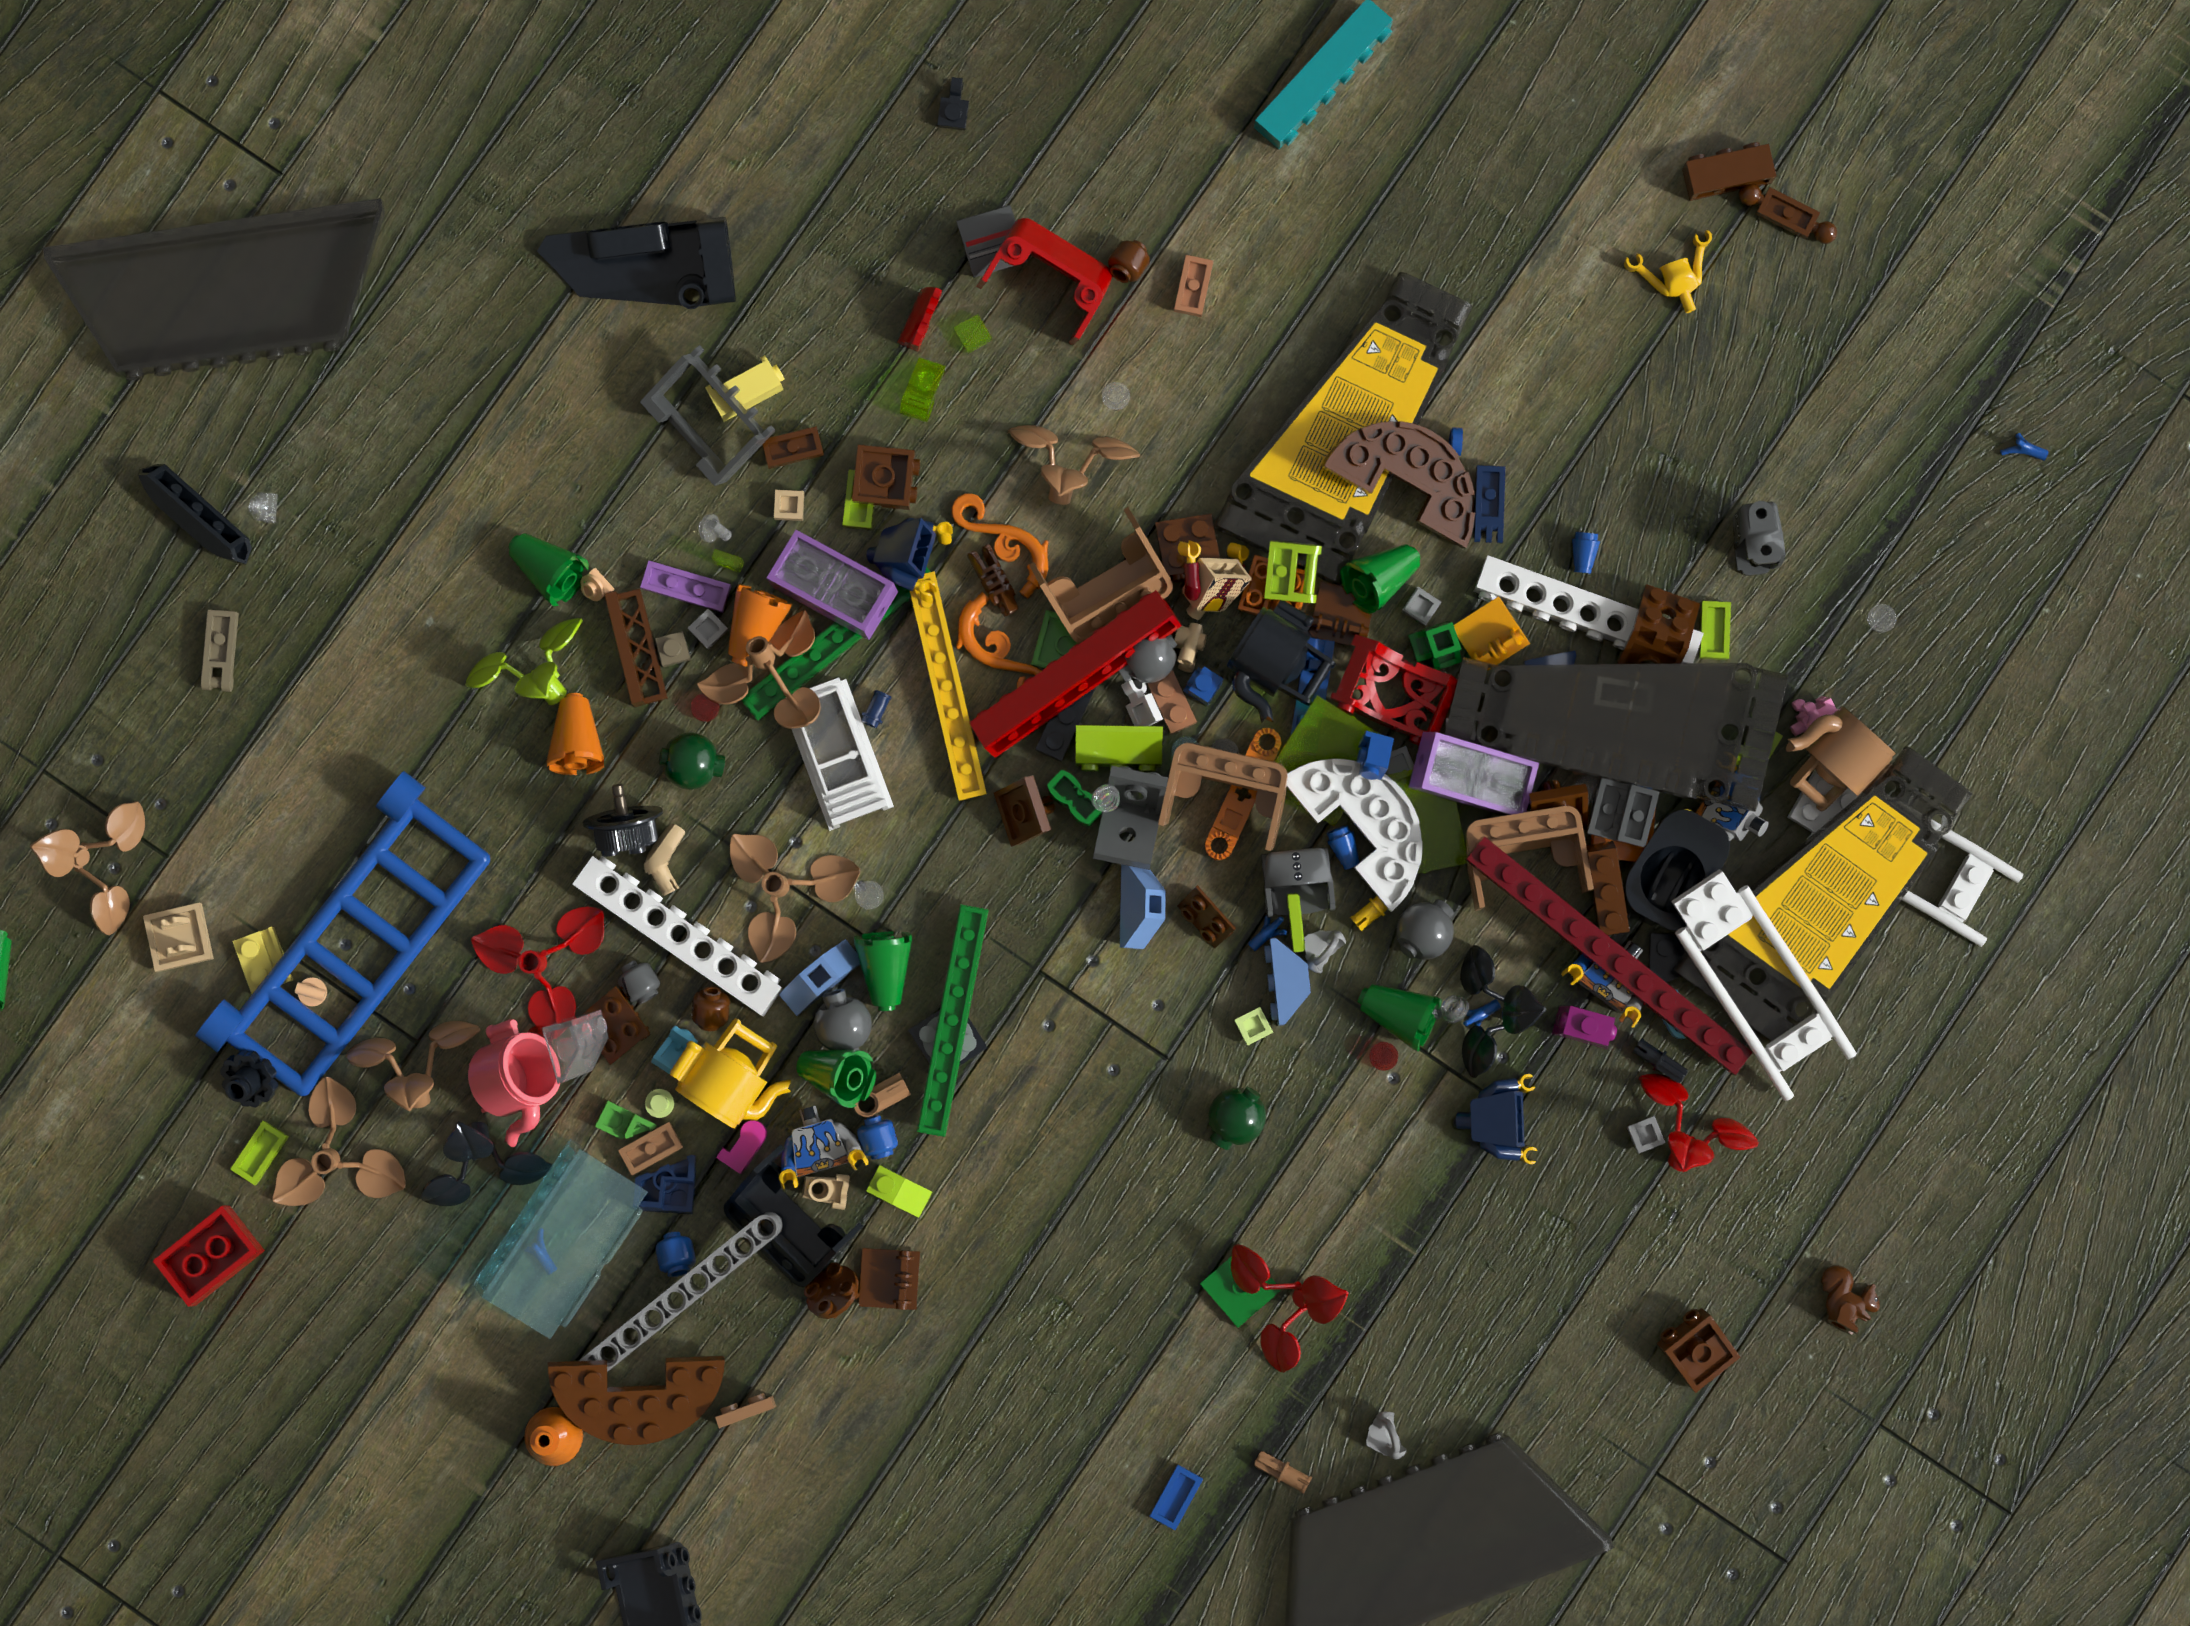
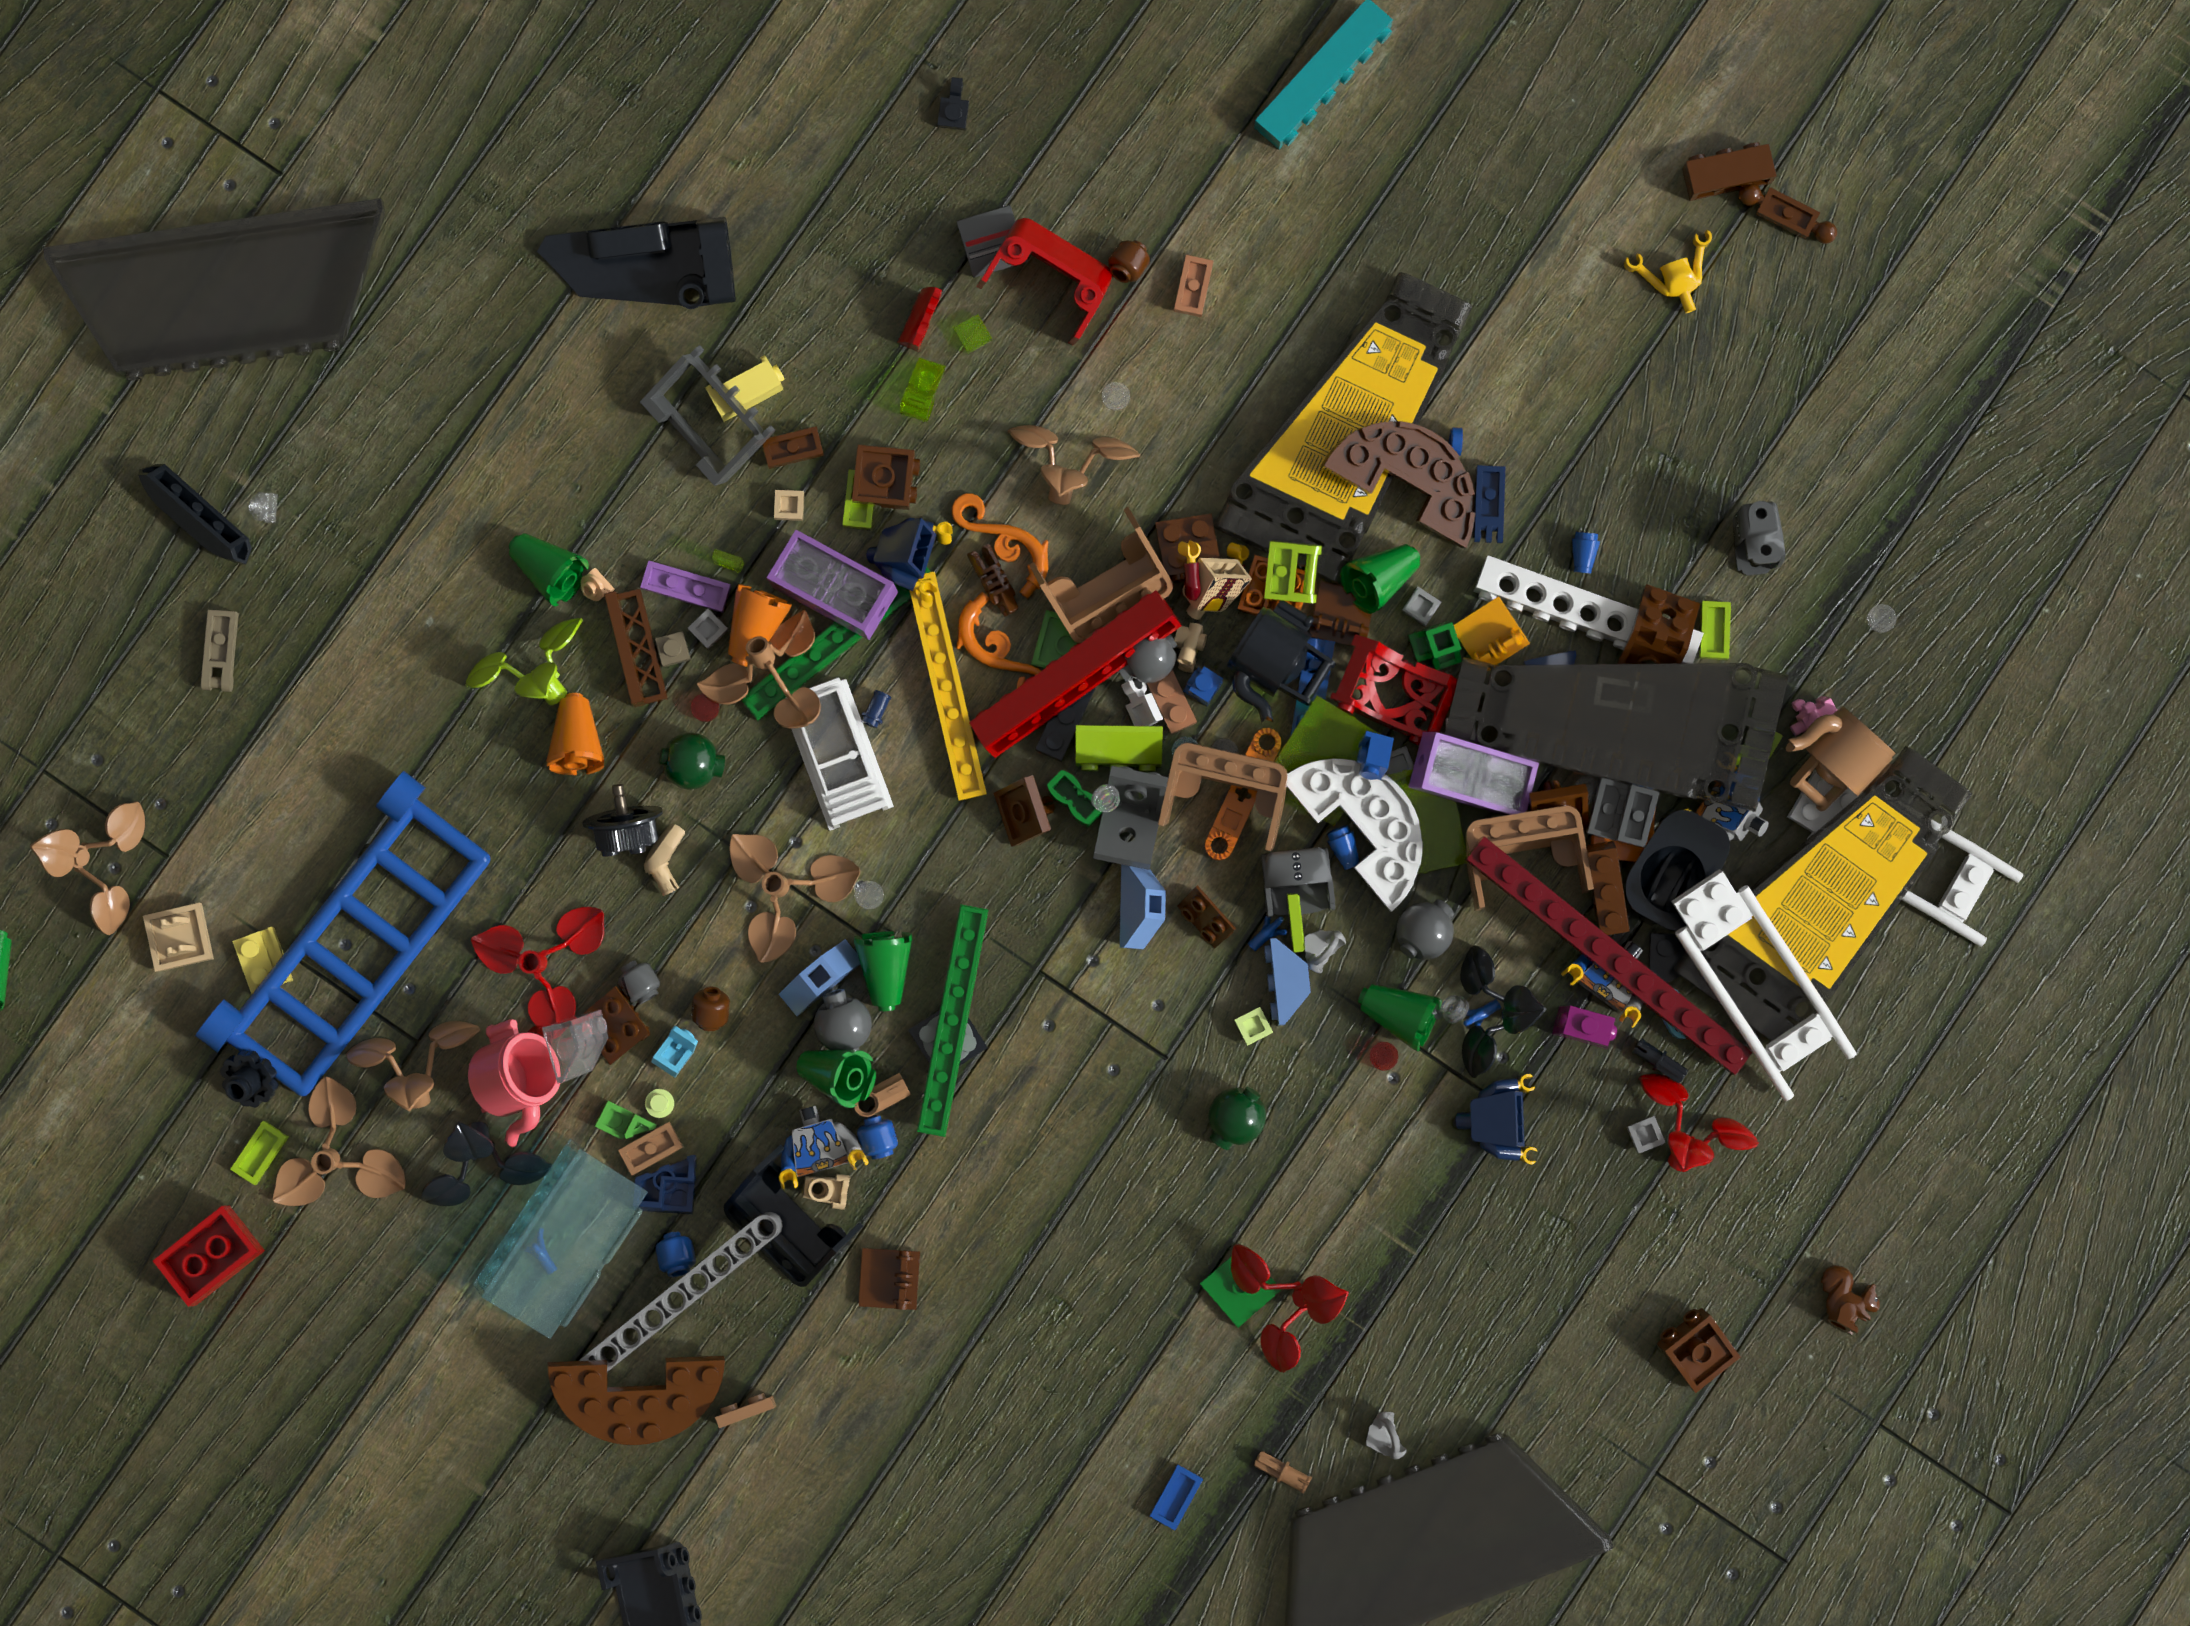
(311, 991): light nougat plate -> none
(563, 1435): orange cone -> none
(591, 881): white brick -> none
(711, 528): clear plate -> none
(725, 1079): yellow piece -> none
(751, 1139): dark pink leg -> none
(832, 1291): reddish brown plate -> none
(899, 1191): lime slope -> none
(1369, 913): yellow pin -> none
(2027, 448): blue bar -> none

